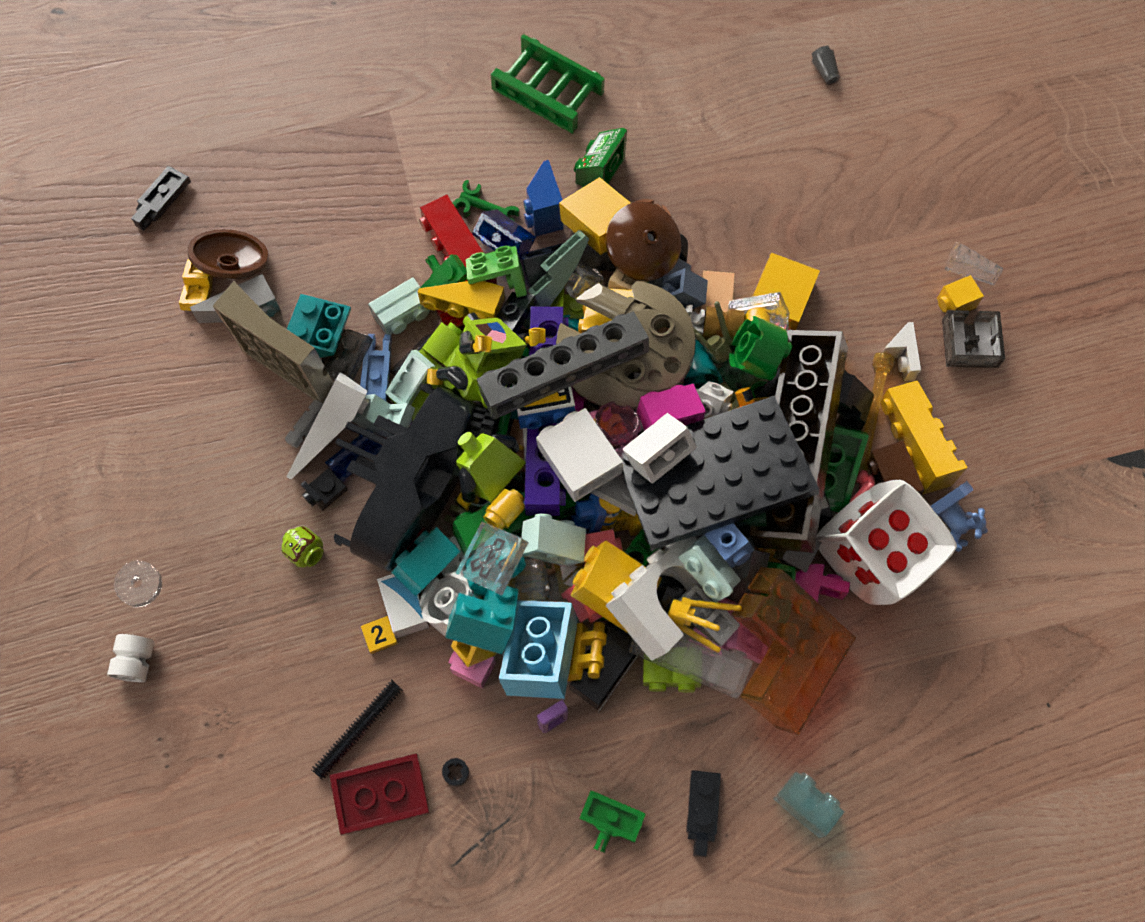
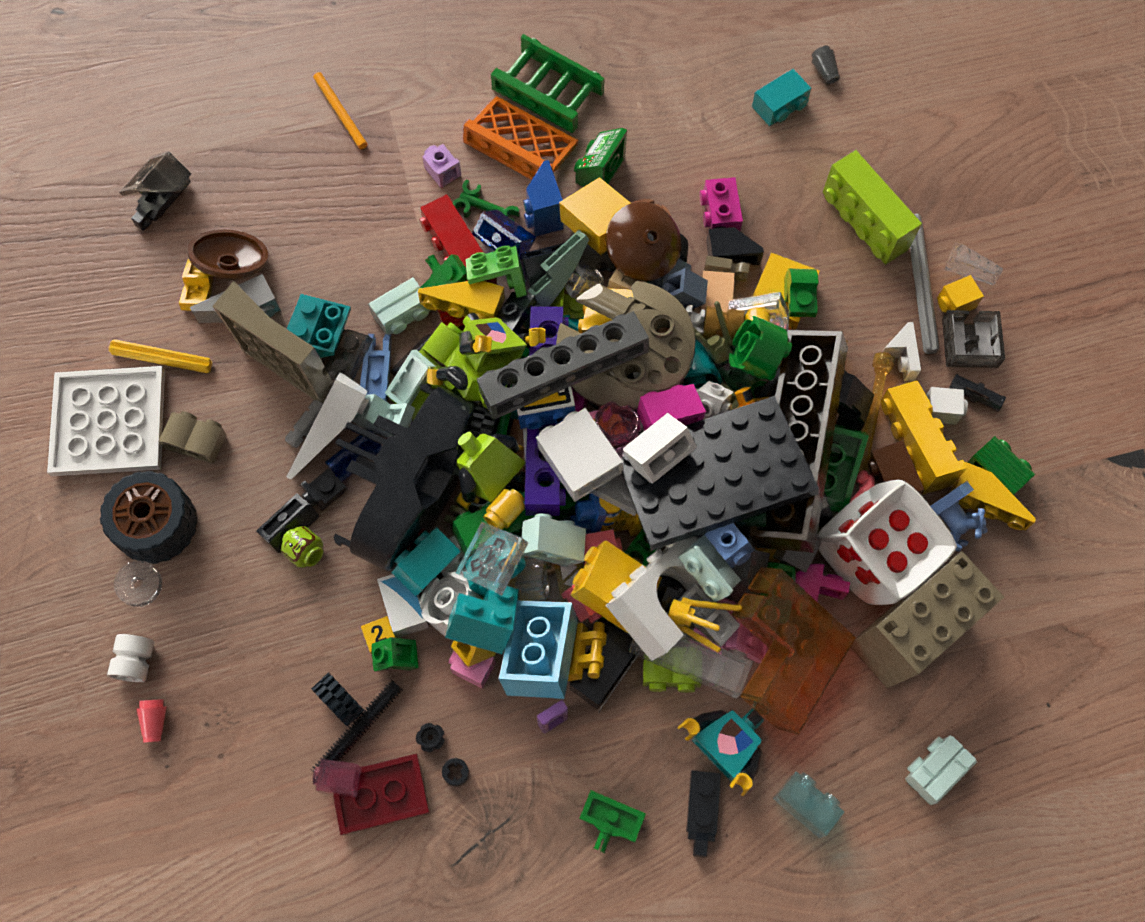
(106, 421): none -> white plate
(148, 517): none -> black wheel
(151, 719): none -> coral cone
(158, 176): none -> clear smoke slope
(160, 356): none -> yellow axle
(193, 437): none -> dark tan brick
(292, 514): none -> black slope
(337, 699): none -> black wheel
(337, 778): none -> clear pink brick
(340, 110): none -> light orange bar
(394, 654): none -> green bracket
(430, 729): none -> black plate
(441, 165): none -> lavender brick
(509, 151): none -> orange fence
(718, 264): none -> dark tan plate
(721, 203): none -> dark pink brick
(729, 743): none -> torso
(733, 245): none -> black slope
(781, 97): none -> teal brick
(801, 292): none -> green brick
(871, 207): none -> lime brick
(924, 292): none -> light grey axle
(926, 621): none -> dark tan window
(939, 769): none -> light aqua brick
(947, 404): none -> white brick
(993, 401): none -> black pin
(993, 498): none -> yellow slope
(1004, 464): none -> green brick

